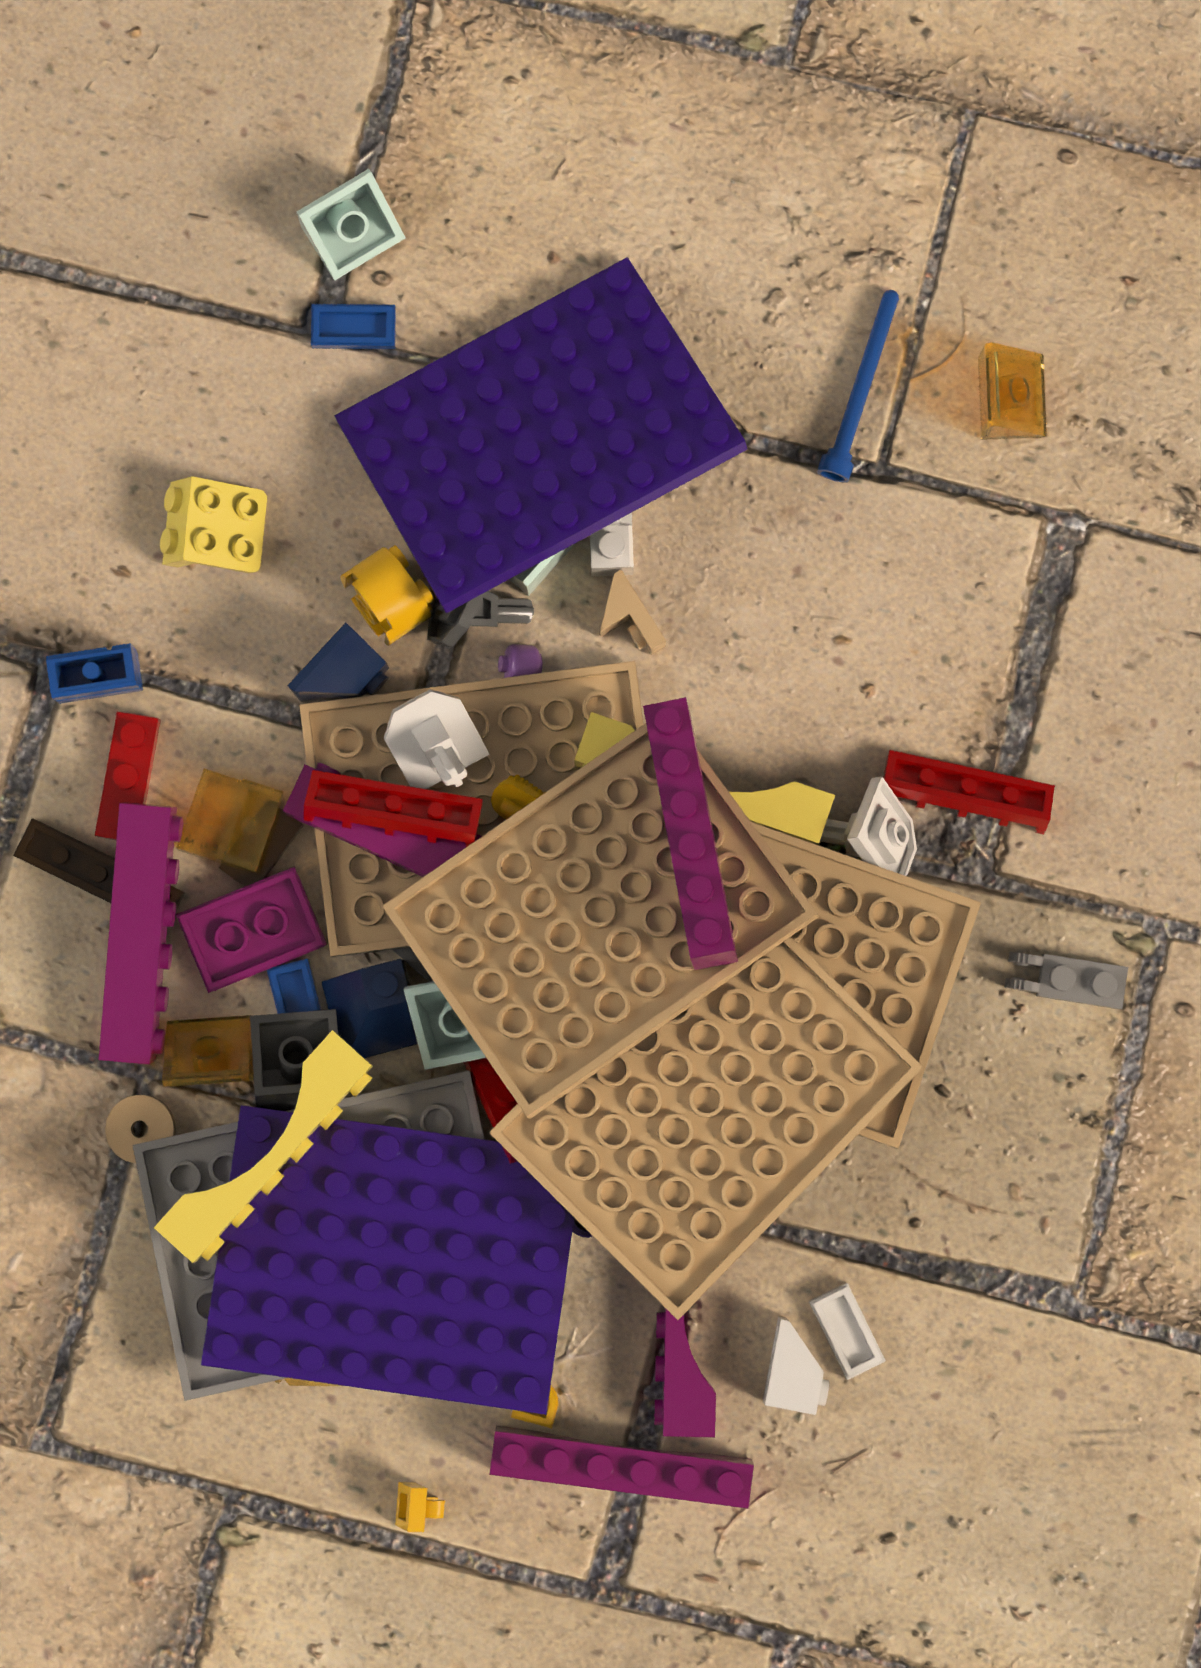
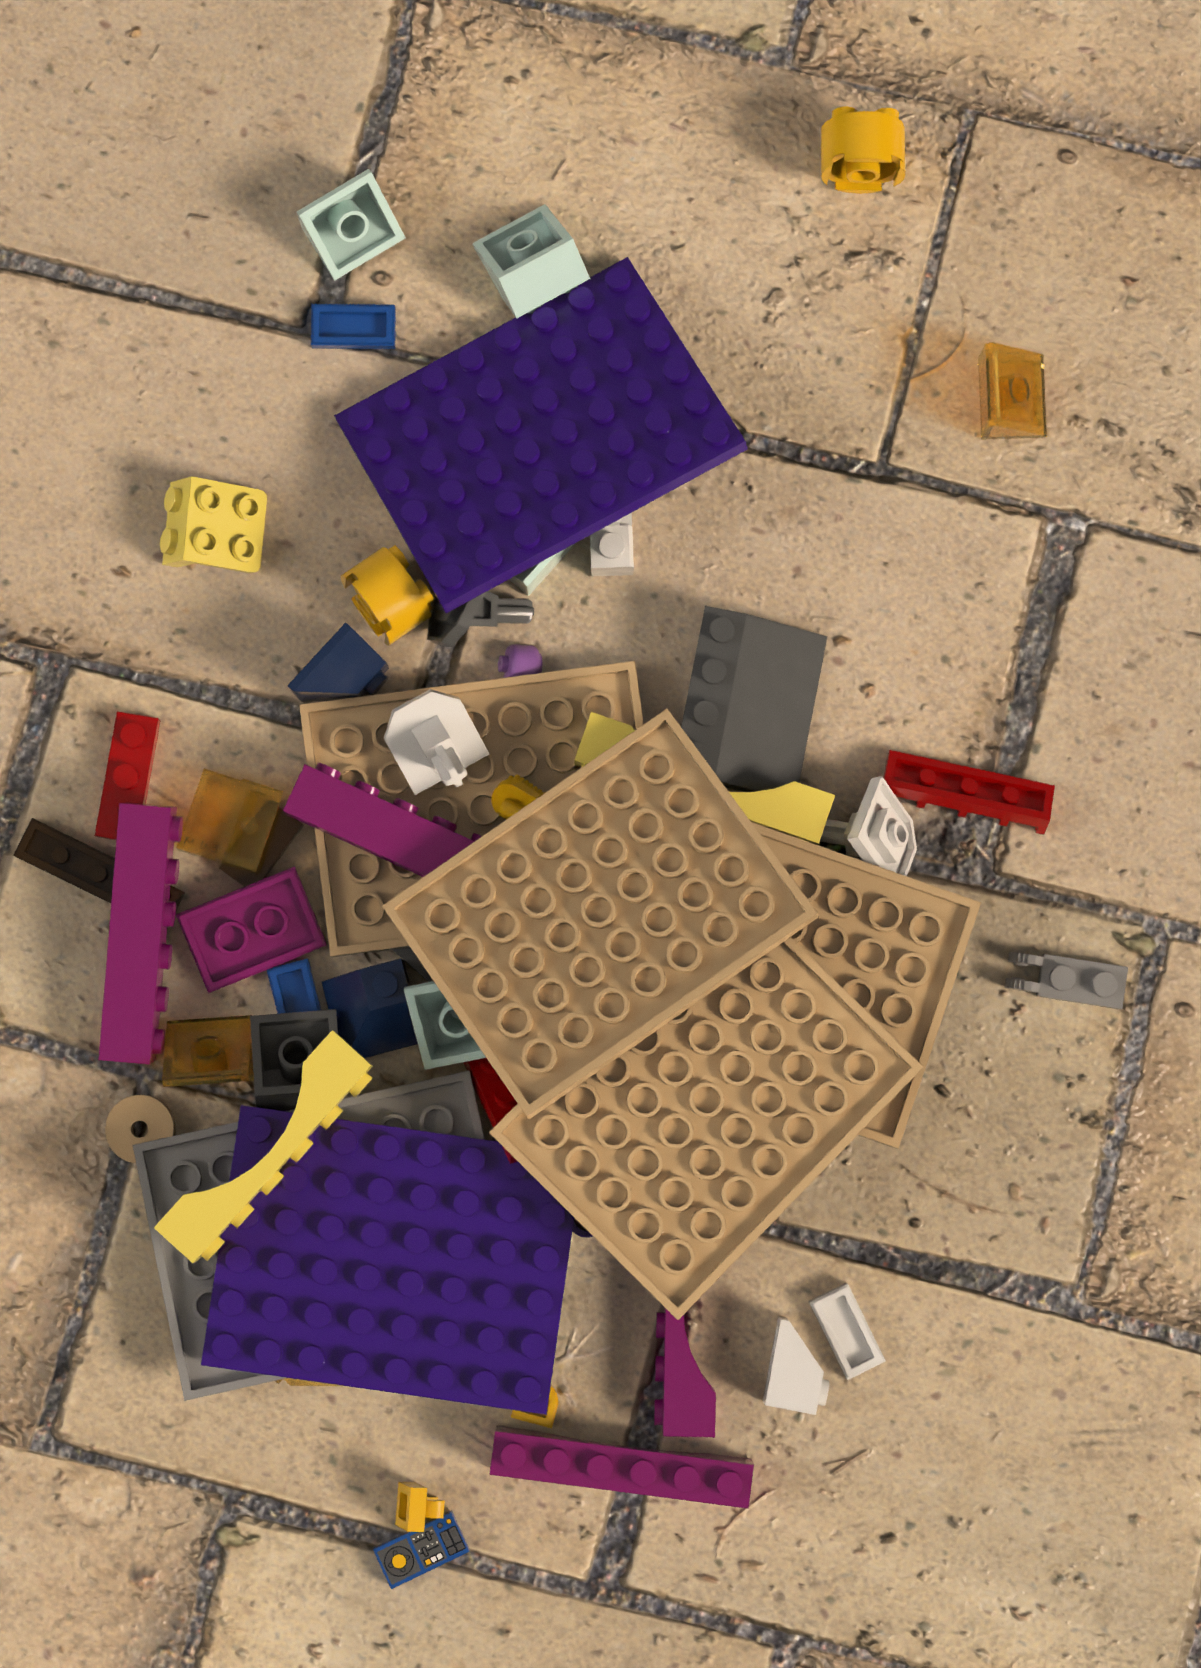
(94, 673): blue brick -> none
(392, 807): red hinge -> none
(420, 1552): none -> tile
(532, 261): none -> light aqua slope
(625, 605): tan slope -> none
(690, 834): magenta brick -> none
(752, 698): none -> dark grey slope
(837, 462): blue piece -> none
(863, 149): none -> yellow brick

